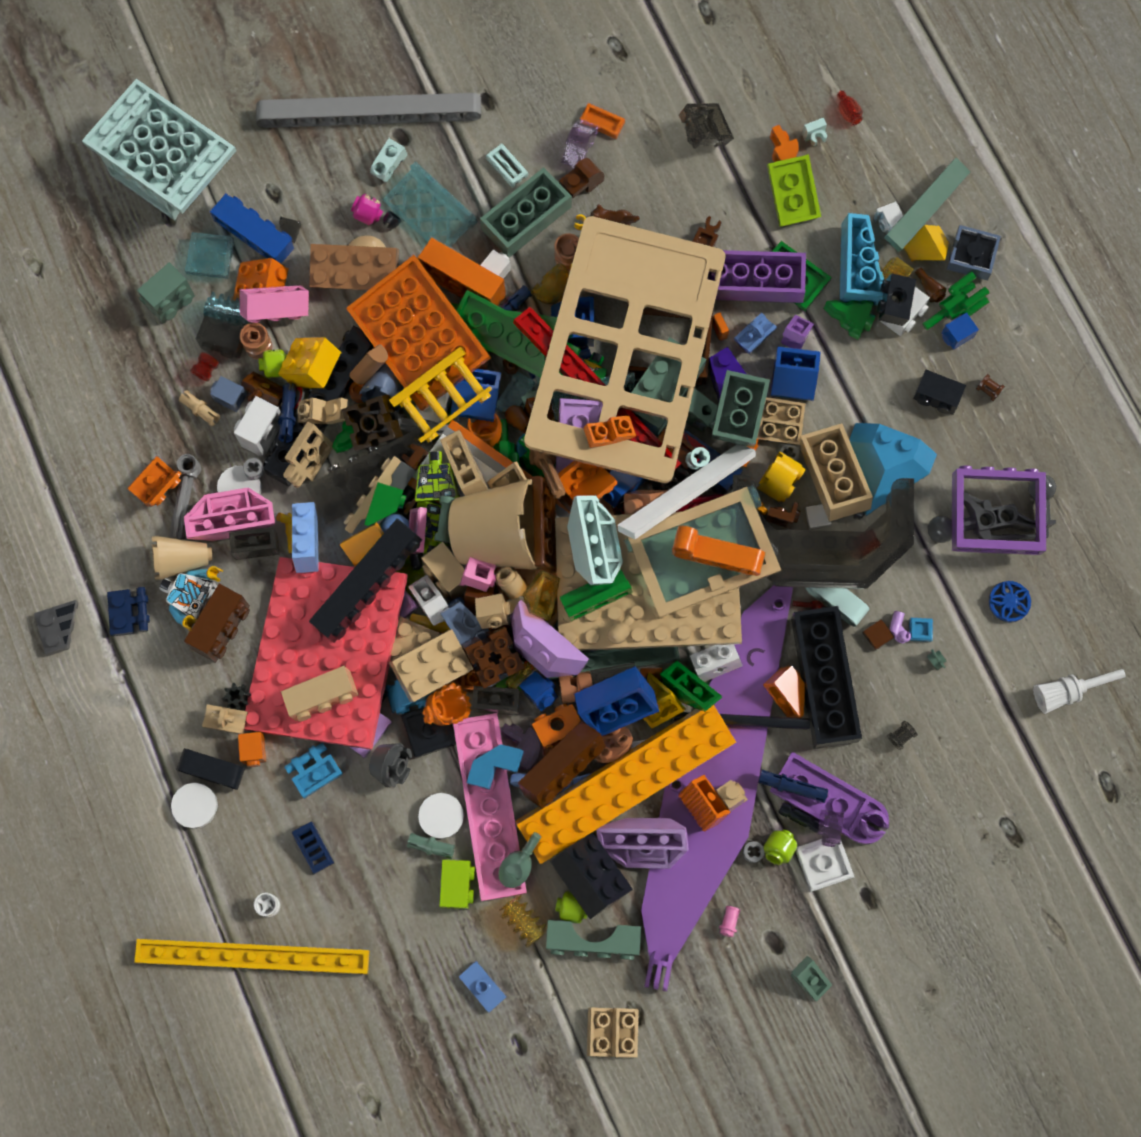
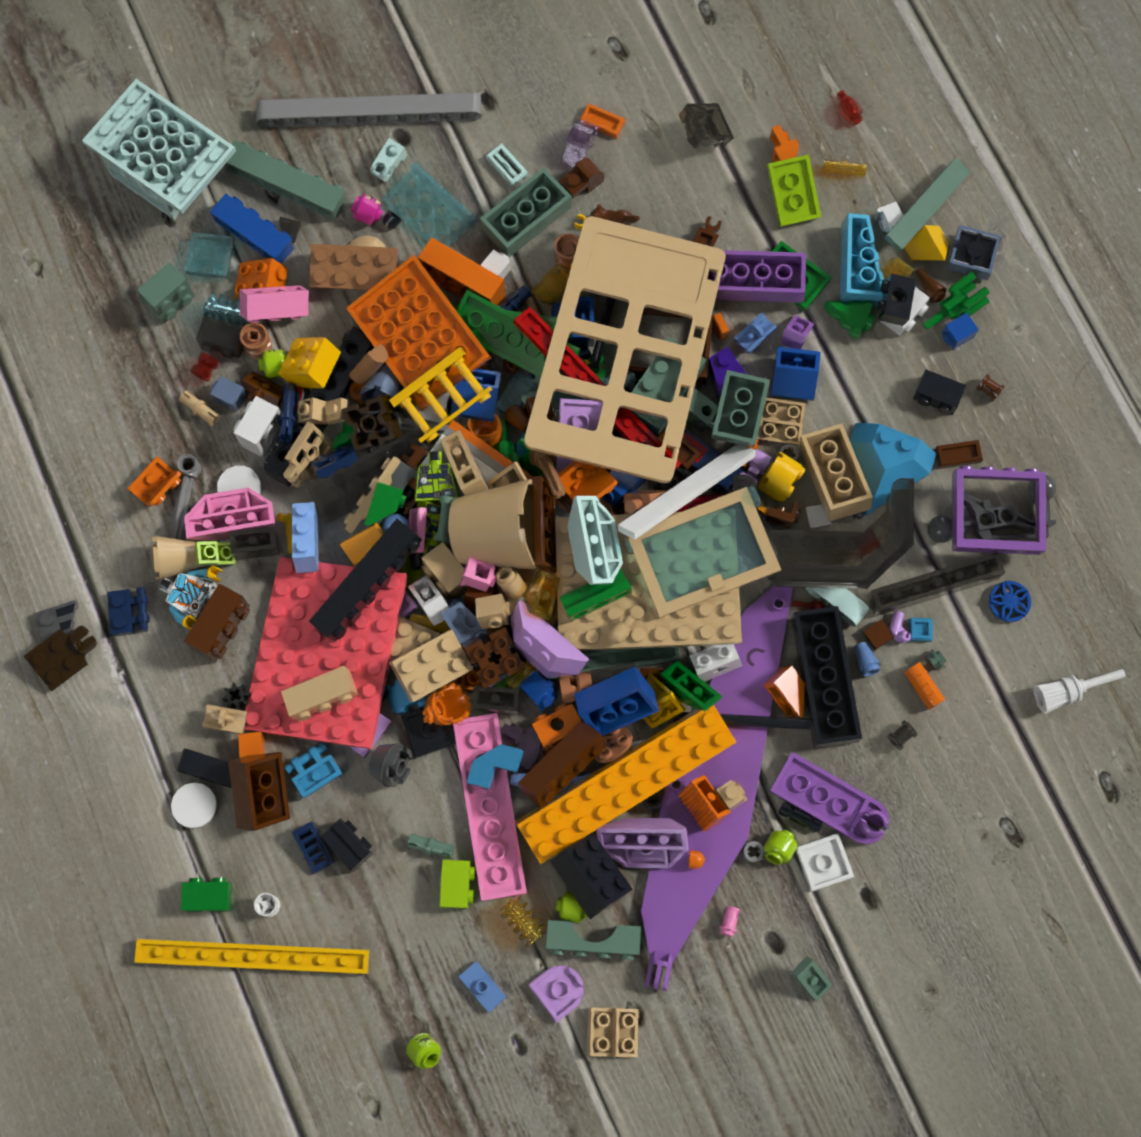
(61, 656): none -> dark brown plate
(206, 896): none -> green brick
(214, 553): none -> lime slope
(253, 475): light grey bush -> none
(259, 790): none -> reddish brown slope
(286, 180): none -> sand green brick
(328, 464): none -> dark blue plate
(347, 845): none -> black brick
(423, 1051): none -> lime head
(441, 816): white tile -> none
(518, 864): sand green piece -> none
(558, 990): none -> lavender tile
(593, 365): none -> black bar
(609, 432): orange slope -> none
(653, 798): none -> black hinge
(695, 860): none -> orange hinge
(702, 454): light aqua bush -> none
(716, 552): orange beam -> none
(757, 465): none -> lavender leg
(797, 787): dark blue pin -> none
(813, 130): light aqua tile -> none
(831, 827): clear purple brick -> none
(856, 168): none -> clear yellow pin
(866, 660): none -> medium blue cone
(924, 685): none -> orange axle
(936, 584): none -> clear smoke brick
(959, 454): none -> reddish brown tile

